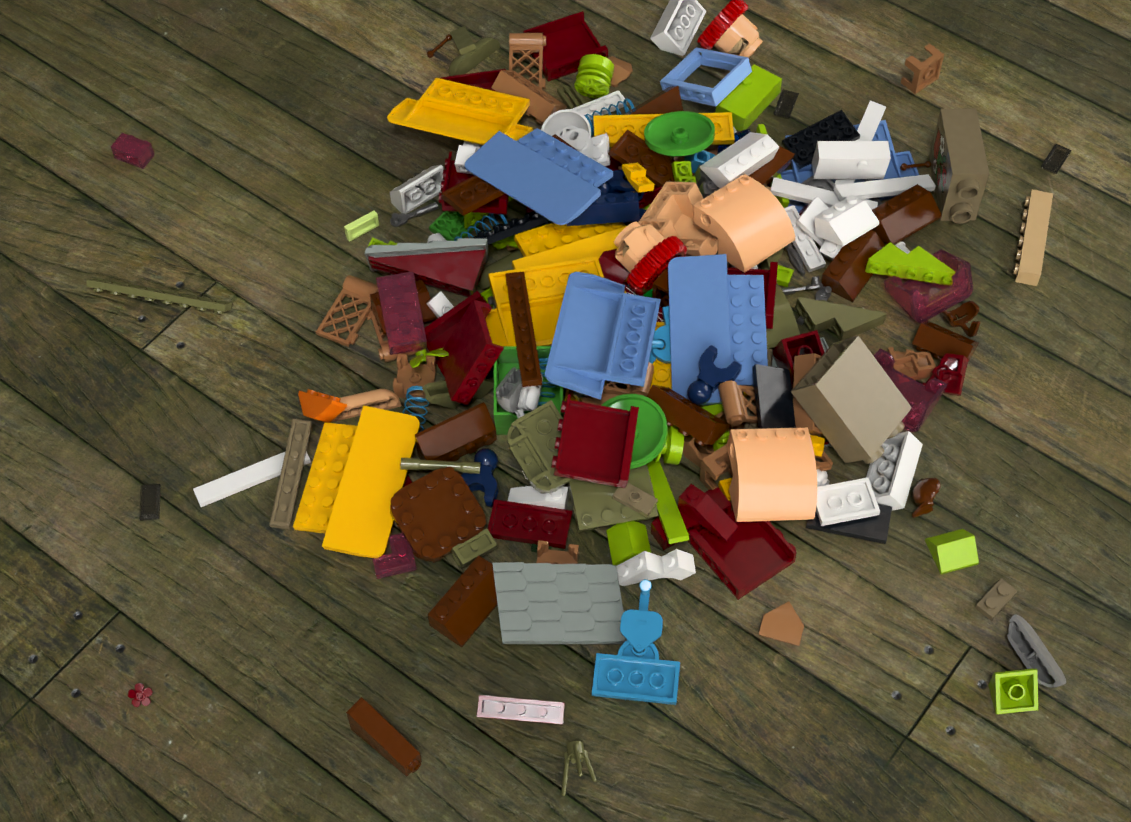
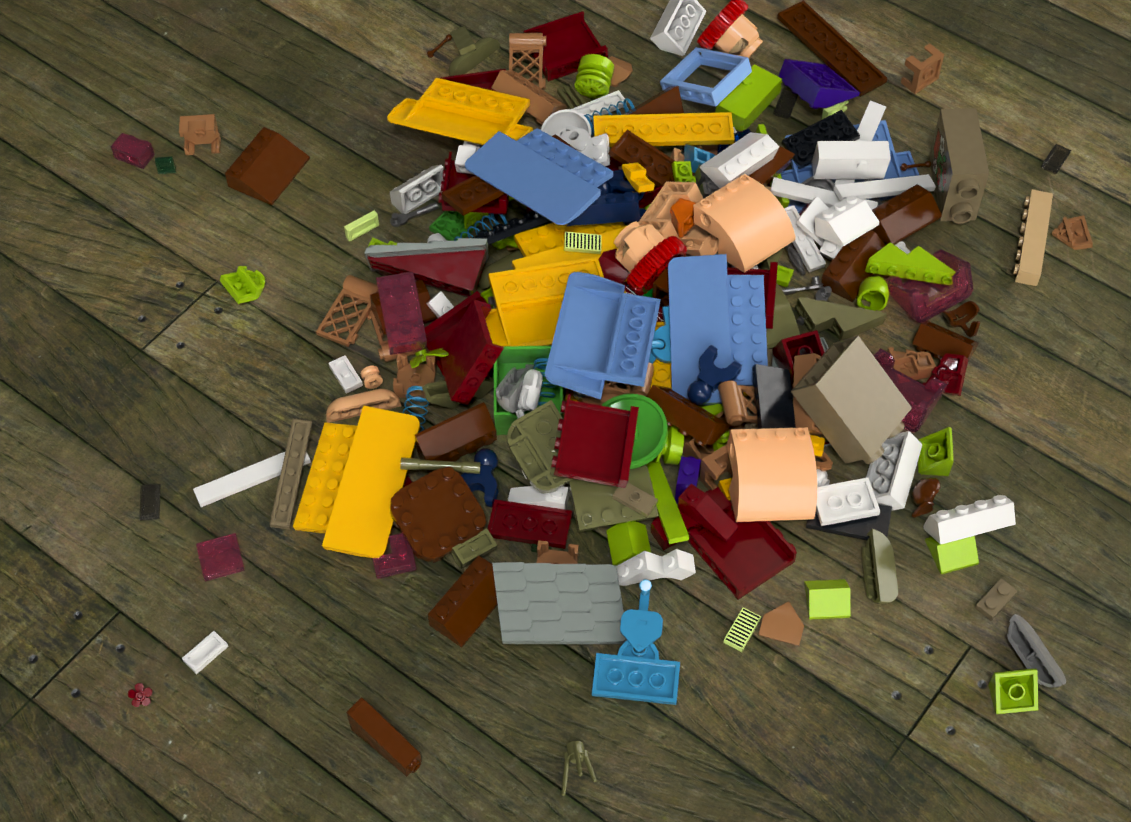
(152, 294): olive plate -> none
(165, 165): none -> clear green tile
(199, 130): none -> medium nougat panel
(205, 652): none -> white tile
(220, 557): none -> clear pink plate
(244, 284): none -> lime slope
(266, 166): none -> reddish brown slope
(320, 405): orange slope -> none
(345, 374): none -> white plate
(371, 377): none -> light nougat wheel
(520, 710): brick -> none
(523, 329): reddish brown plate -> none
(582, 242): none -> yellowish green tile
(679, 133): bright green dish -> none
(682, 216): none -> orange slope
(688, 474): none -> dark purple torso
(742, 629): none -> yellowish green tile
(816, 83): none -> dark purple slope
(828, 599): none -> lime slope
(832, 47): none -> reddish brown plate
(835, 108): none -> yellowish green plate
(874, 291): none -> lime piece
(879, 568): none -> olive brick
(936, 453): none -> lime slope
(971, 519): none -> white slope
(1074, 233): none -> medium nougat slope

